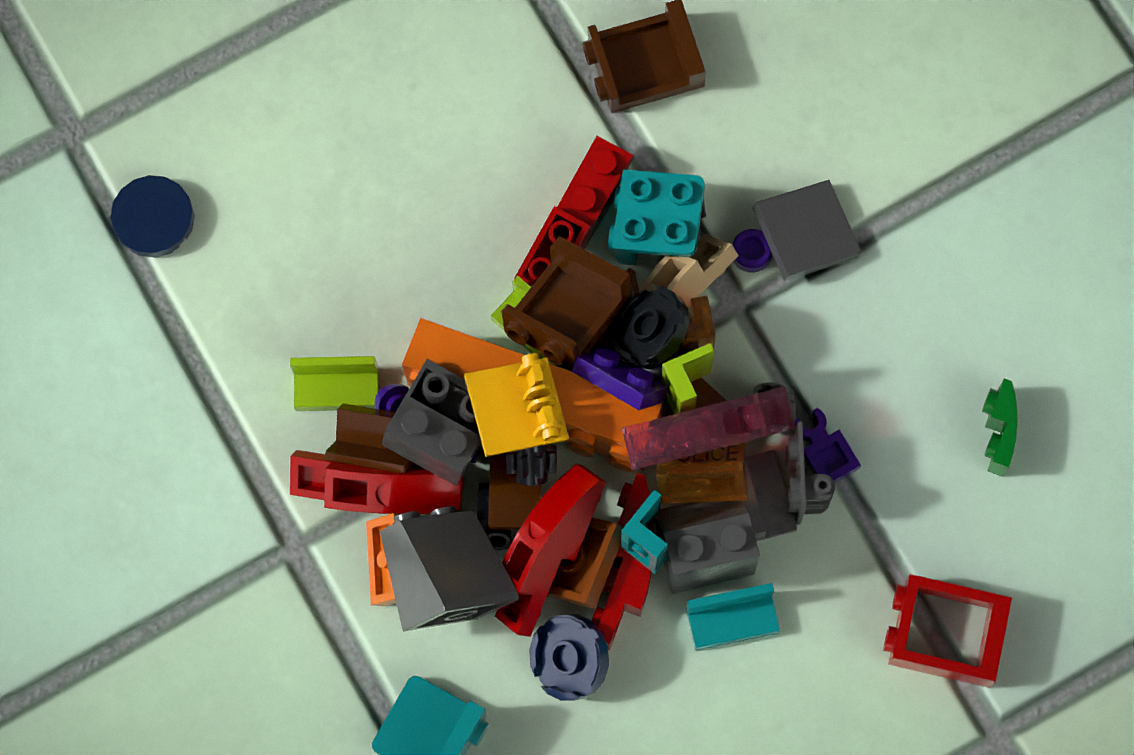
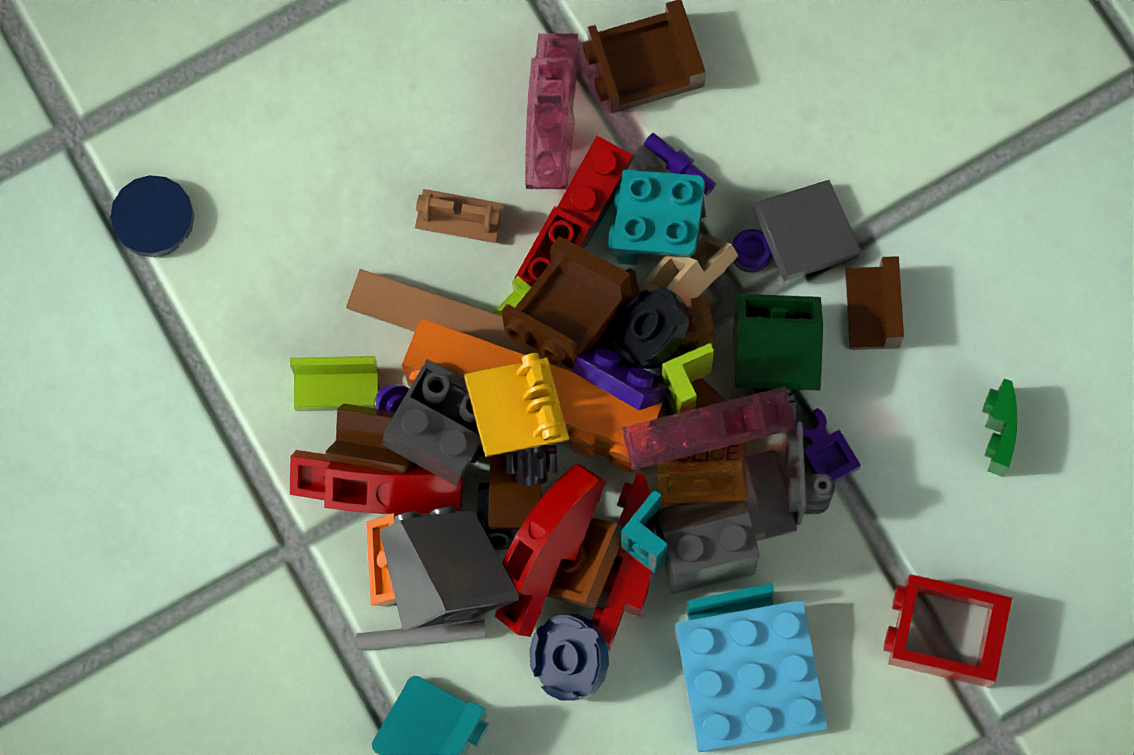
(405, 305): none -> medium nougat tile
(441, 633): none -> light grey bar
(458, 215): none -> medium nougat hinge
(550, 111): none -> clear pink slope
(677, 161): none -> dark purple bar
(750, 676): none -> medium azure plate
(778, 342): none -> dark green slope
(875, 306): none -> reddish brown panel

